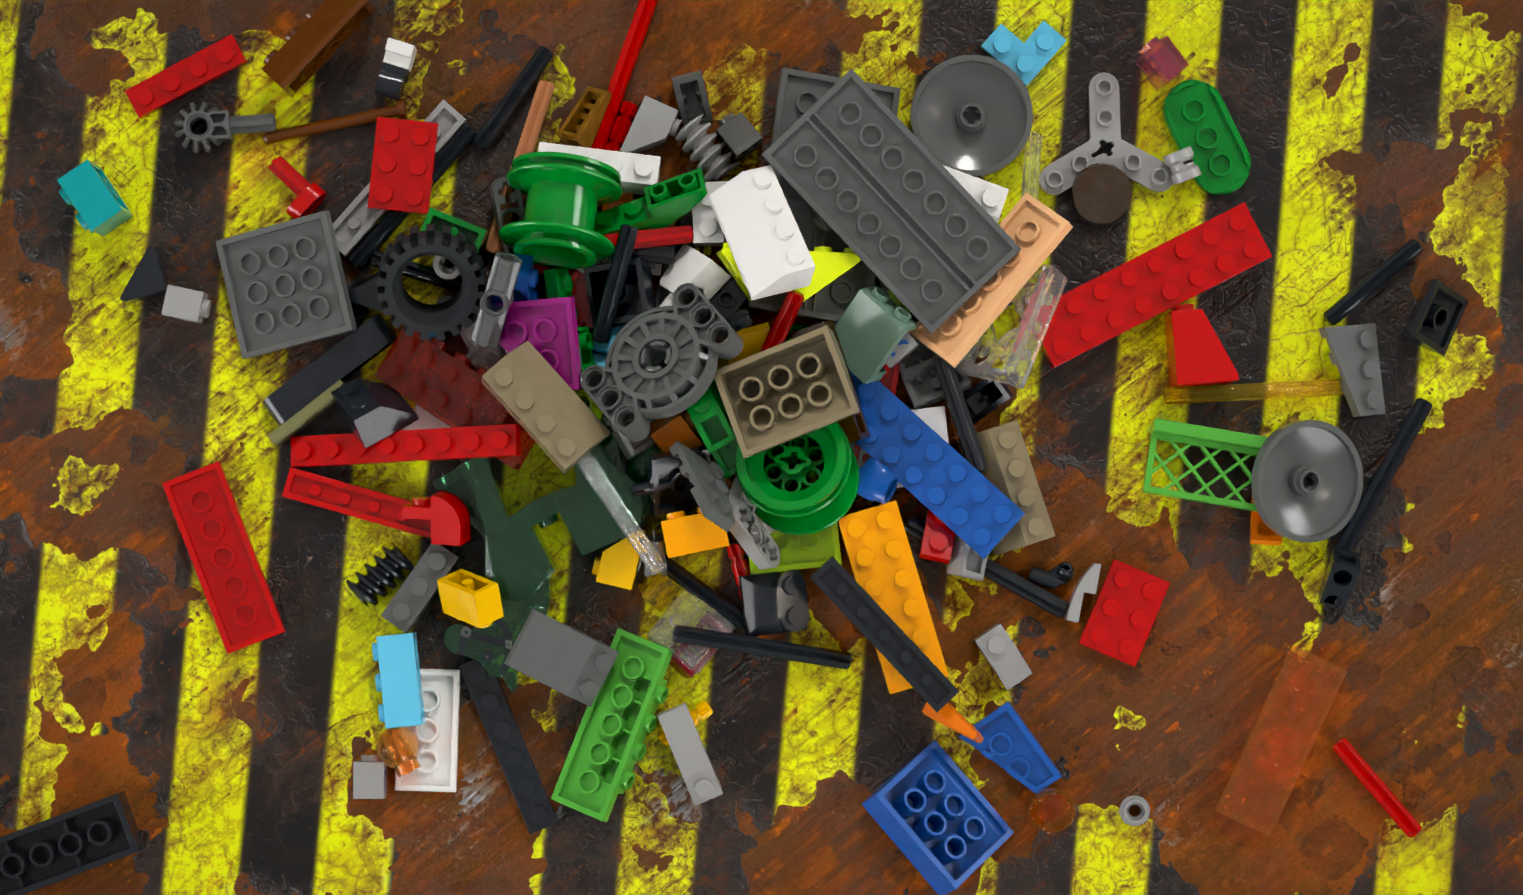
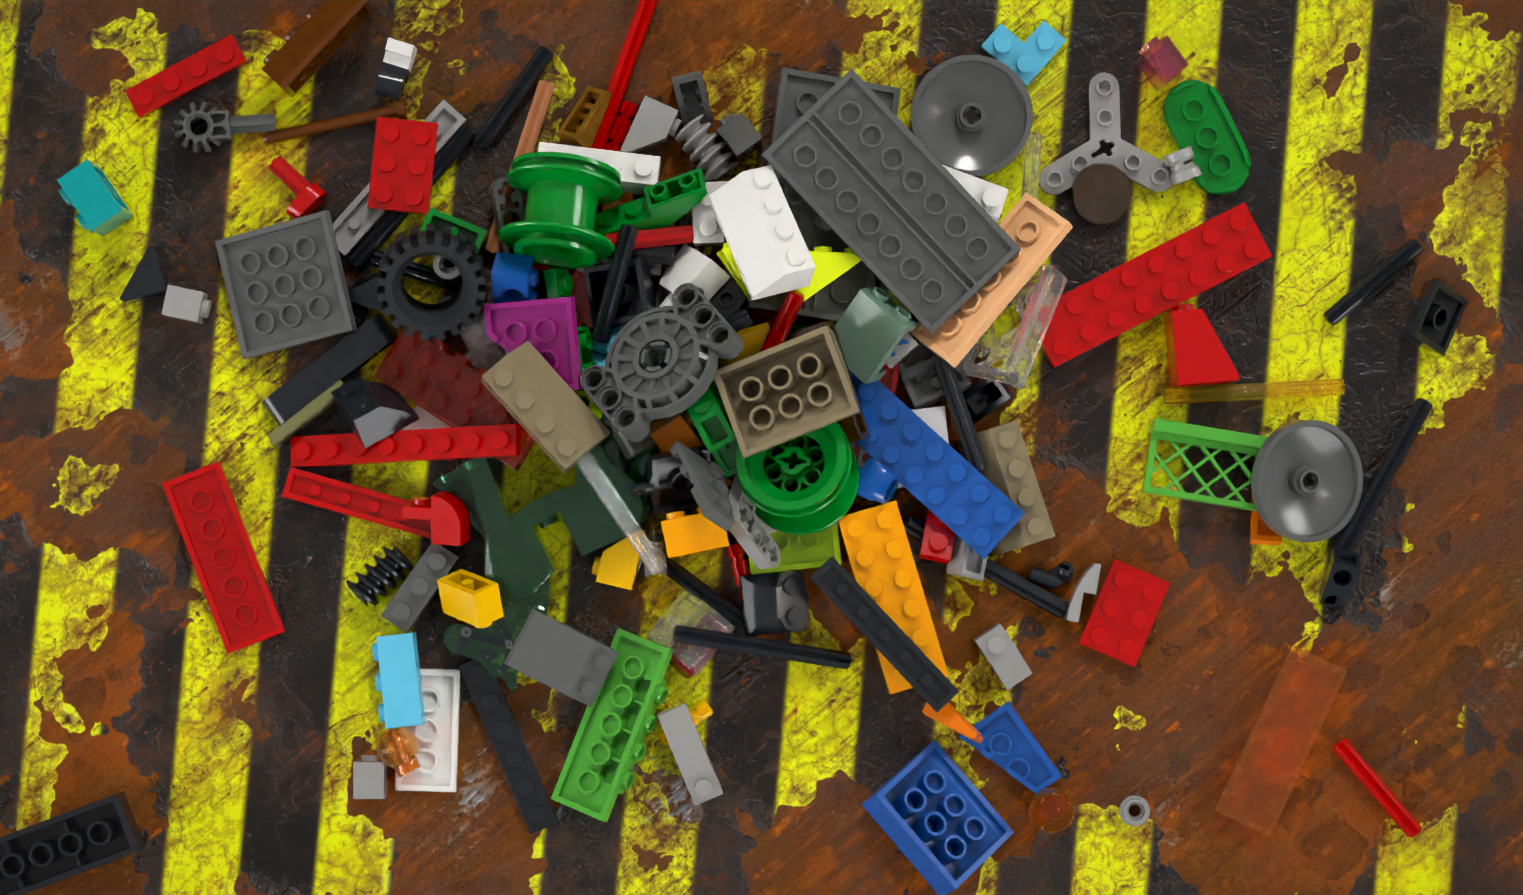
(500, 283): dark grey piece -> none
(1357, 359): dark grey wing -> none

